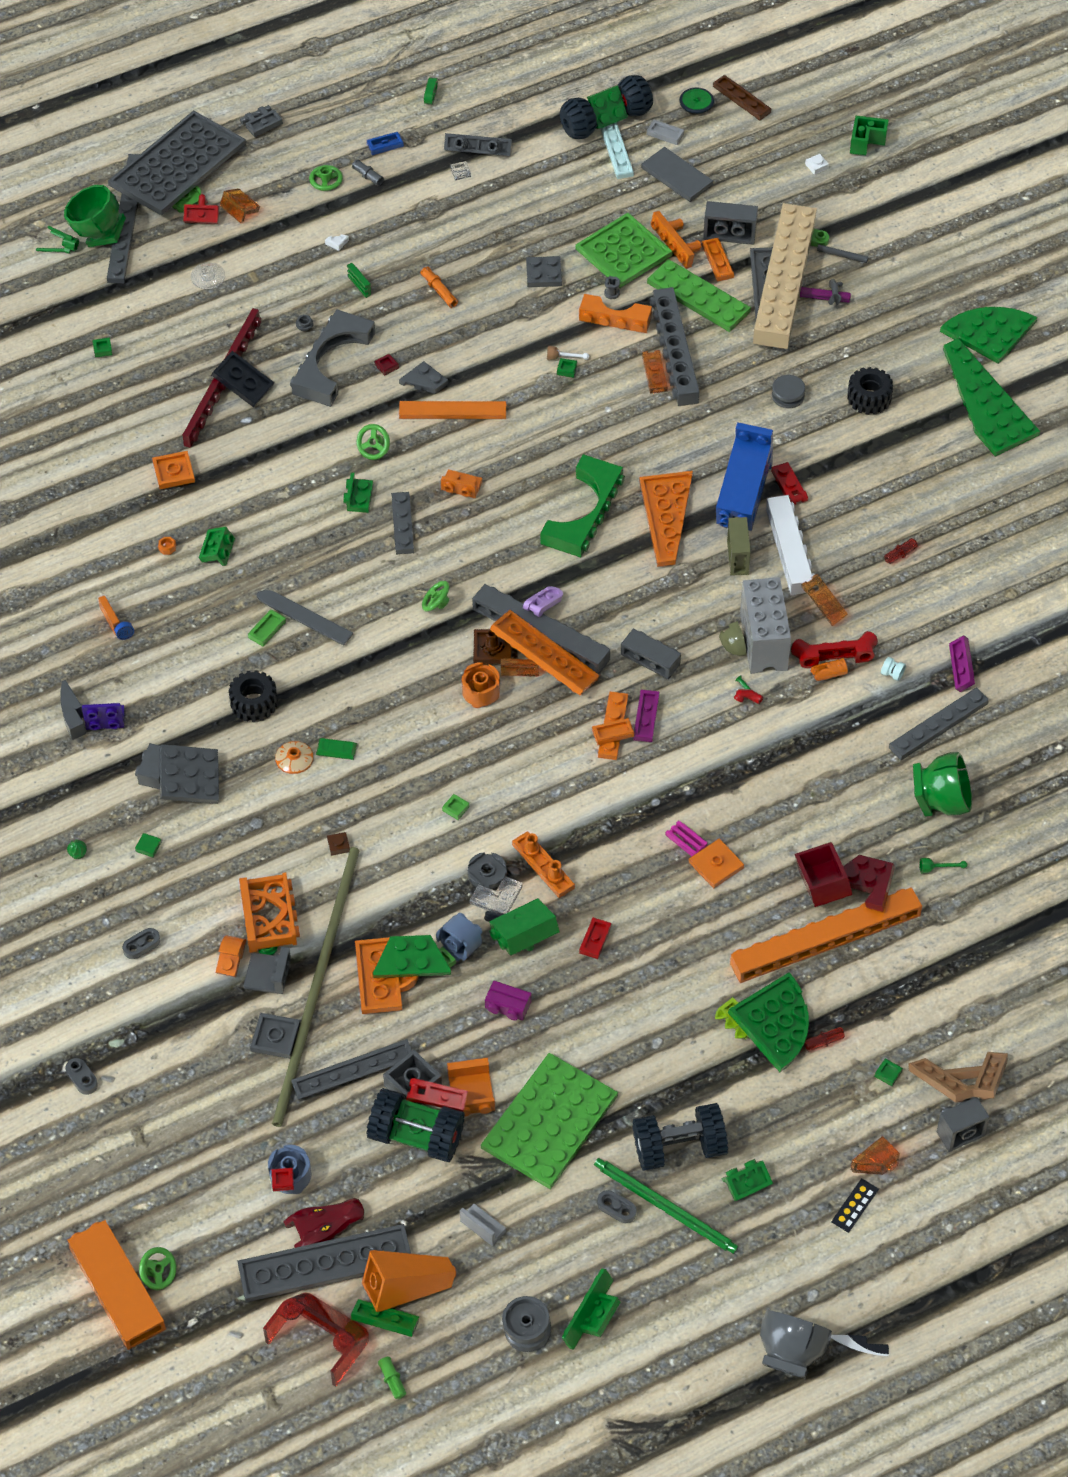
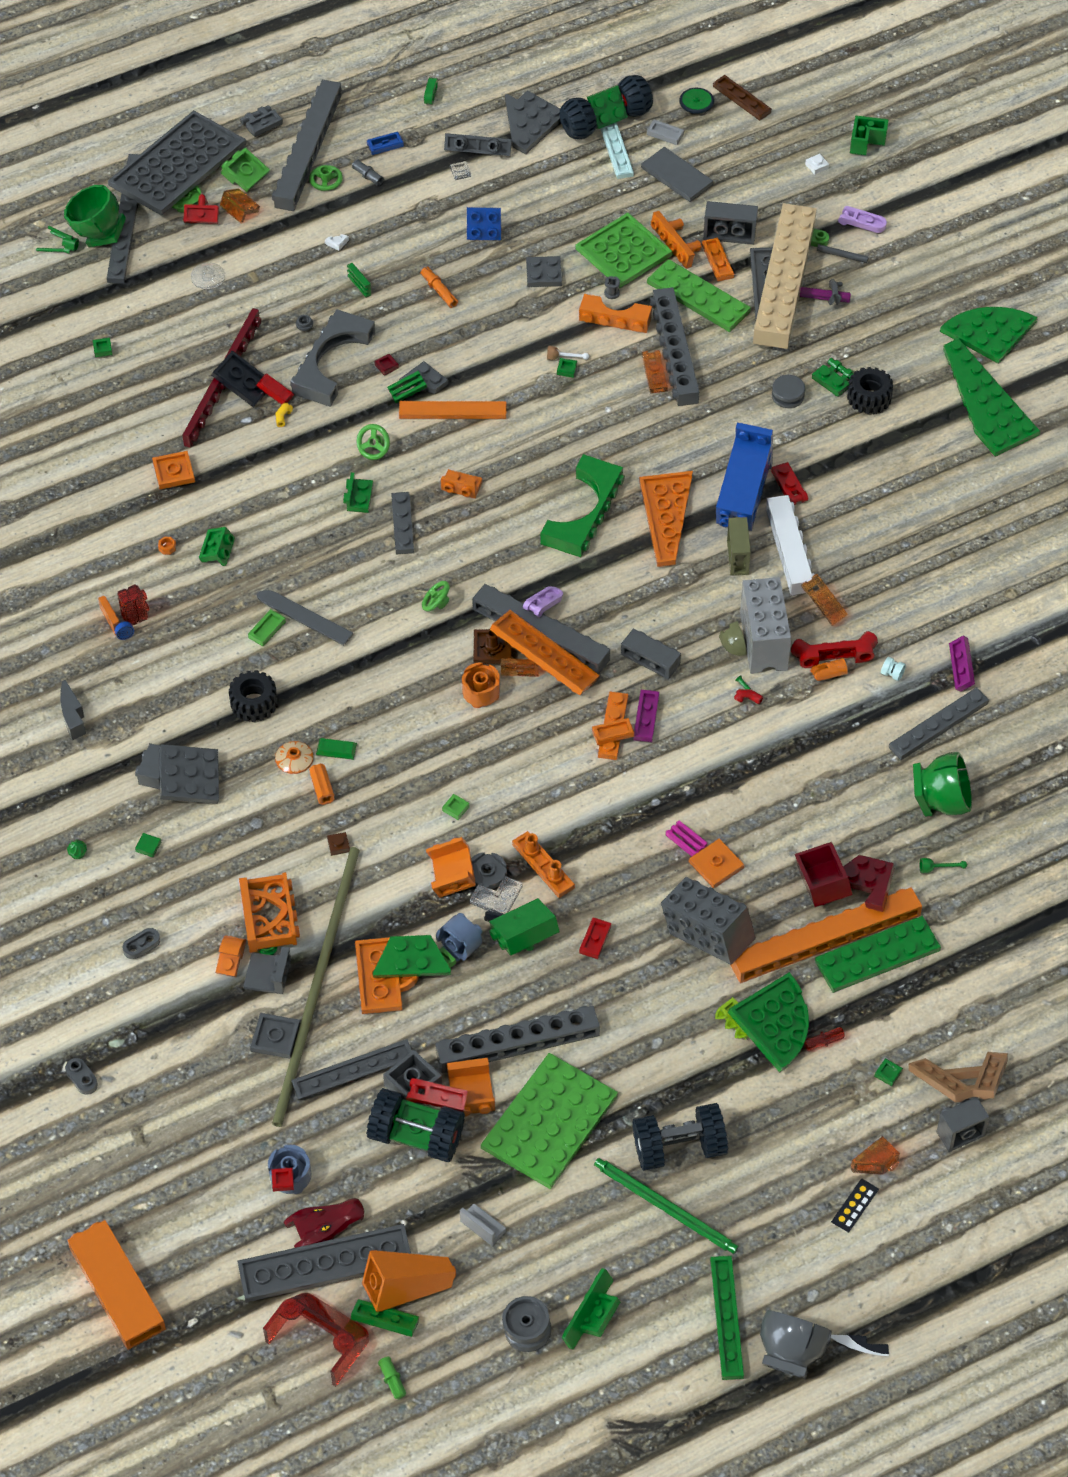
(104, 716): dark purple bracket -> none
(133, 604): none -> clear red brick
(147, 1268): bright green piece -> none
(244, 169): none -> bright green plate
(274, 389): none -> red tile
(280, 419): none -> yellow arm
(307, 145): none -> dark grey brick
(321, 784): none -> orange axle
(410, 381): none -> green tile
(451, 867): none -> orange panel
(483, 223): none -> blue hinge
(508, 1001): magenta brick -> none
(528, 1043): none -> dark grey brick
(530, 120): none -> dark grey wing
(617, 1206): dark grey plate -> none
(708, 920): none -> dark grey brick
(726, 1318): none -> green plate
(748, 1179): green bracket -> none
(830, 379): none -> green plate
(862, 219): none -> lavender plate
(877, 954): none -> green plate
(900, 551): clear red axle -> none

